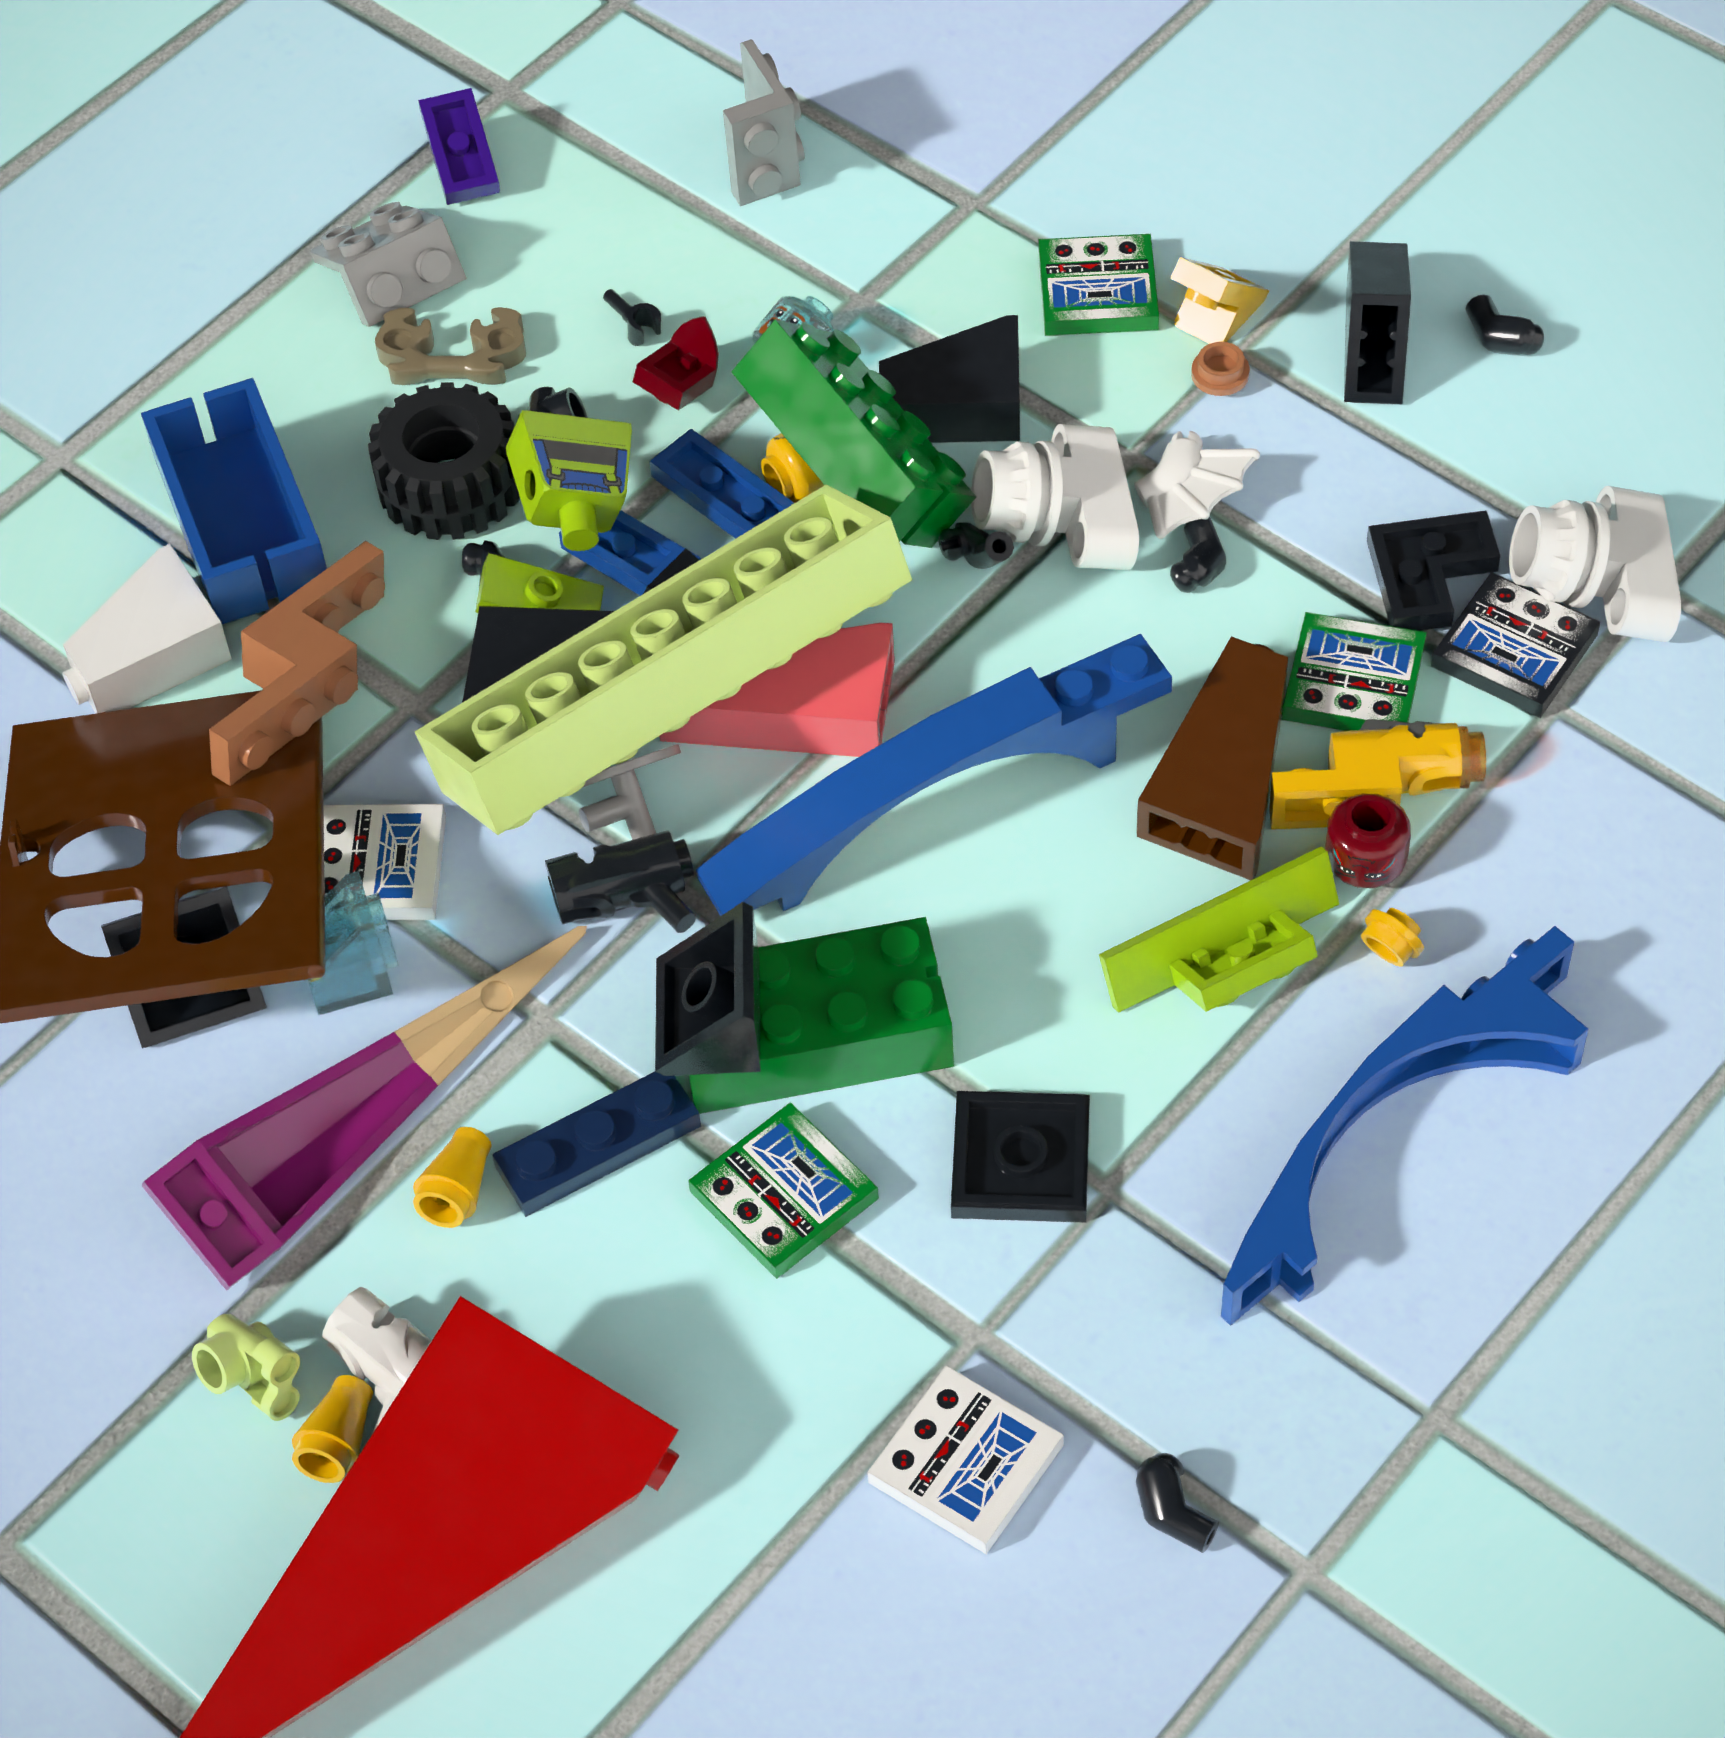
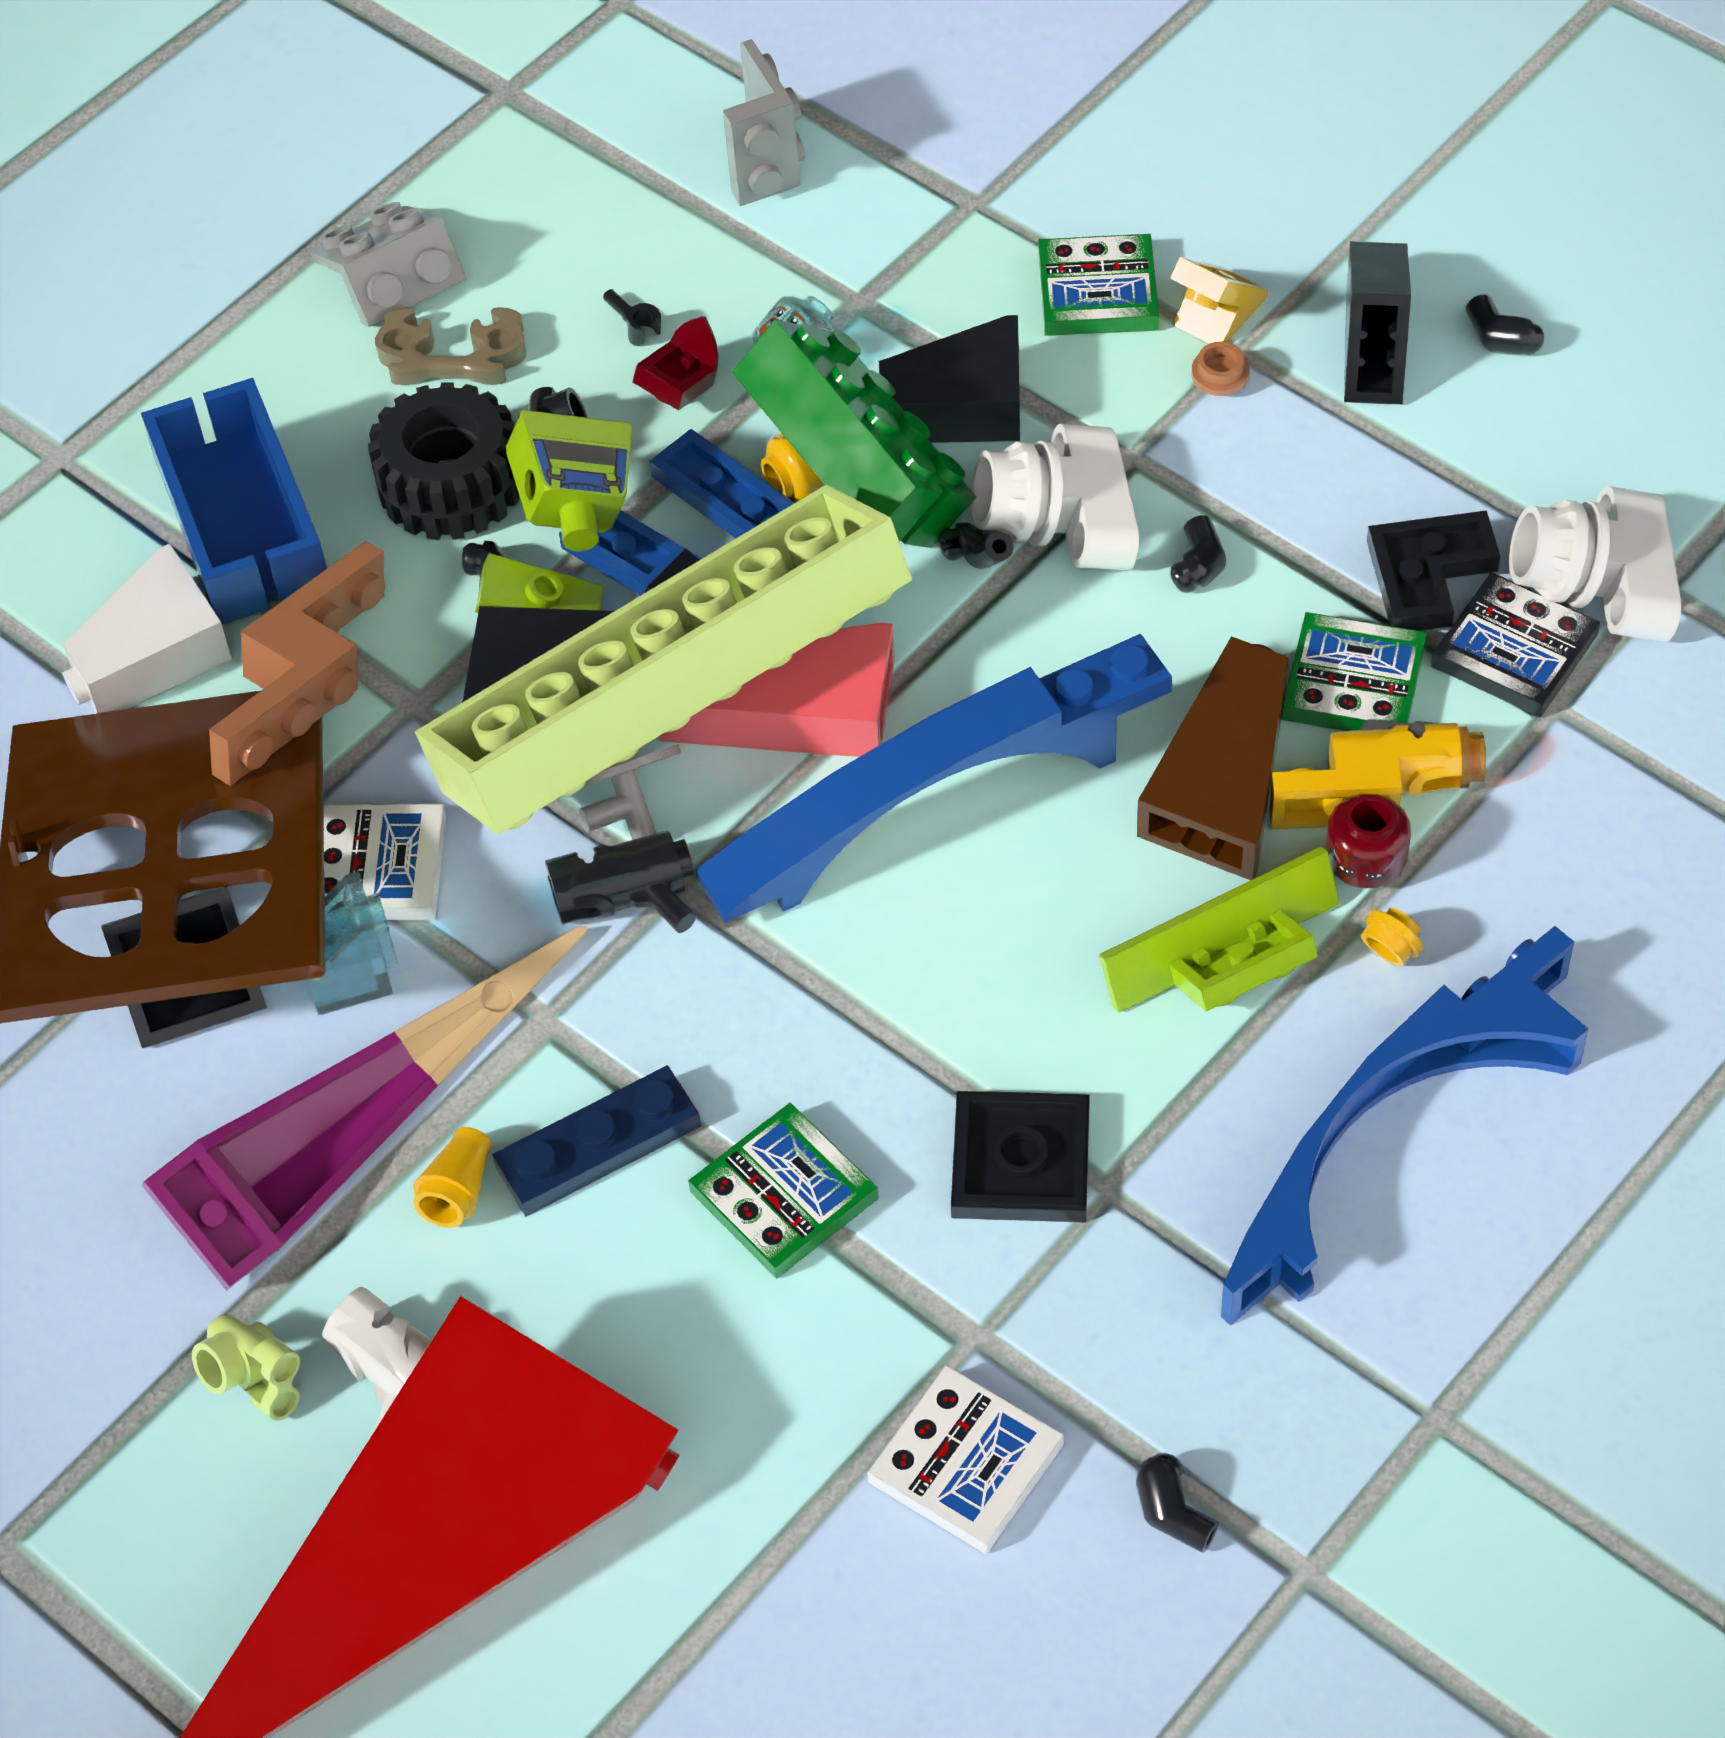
(334, 1431): yellow cone -> none
(459, 146): dark purple plate -> none
(710, 1000): black slope -> none
(841, 1016): green piece -> none
(1191, 481): white arm -> none

